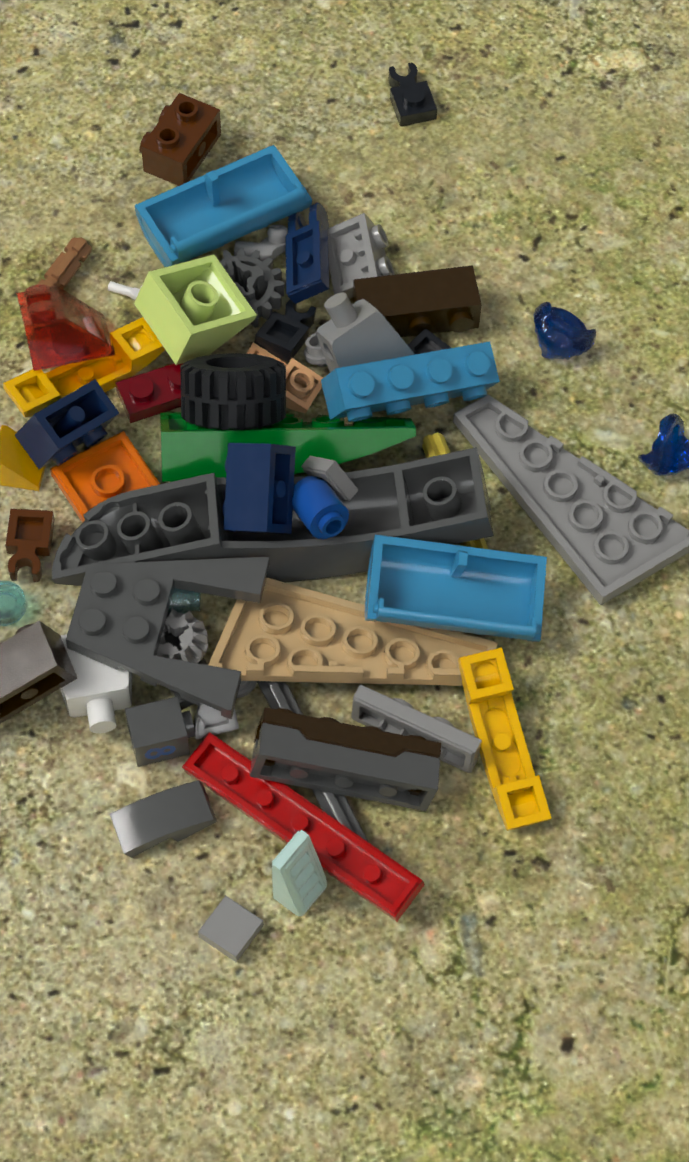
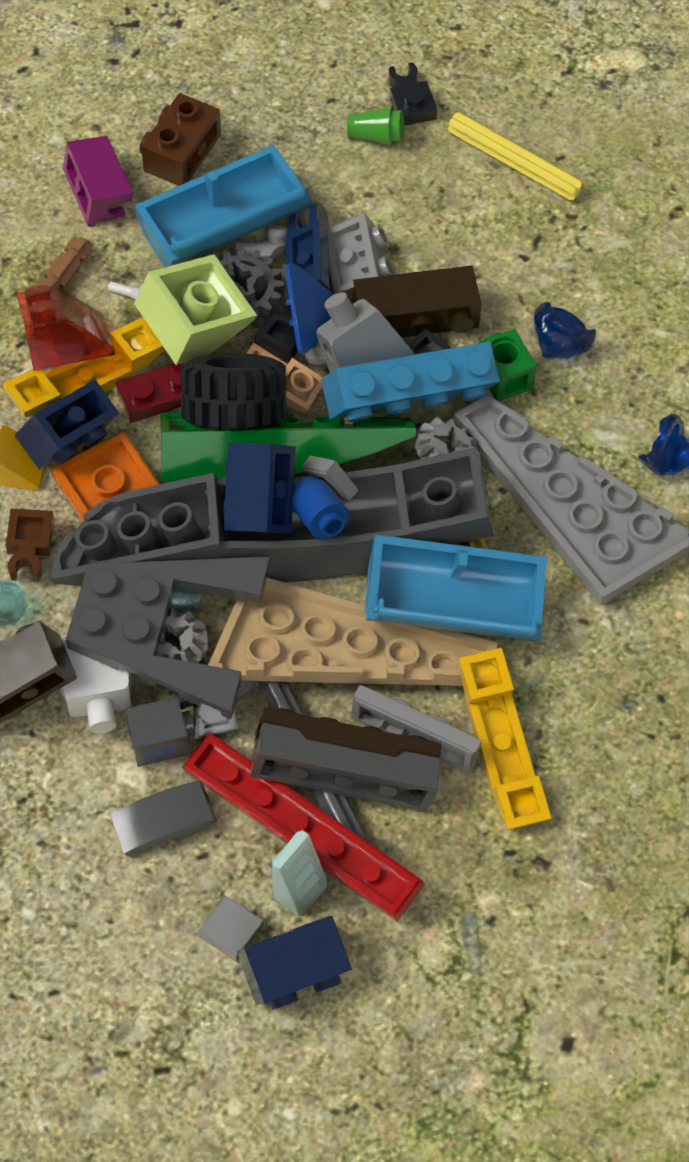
(96, 179): none -> magenta hinge
(295, 961): none -> dark blue brick
(307, 306): none -> blue piece
(377, 125): none -> bright green cone
(431, 437): none -> light grey gear
(515, 156): none -> light yellow axle
(519, 372): none -> green brick

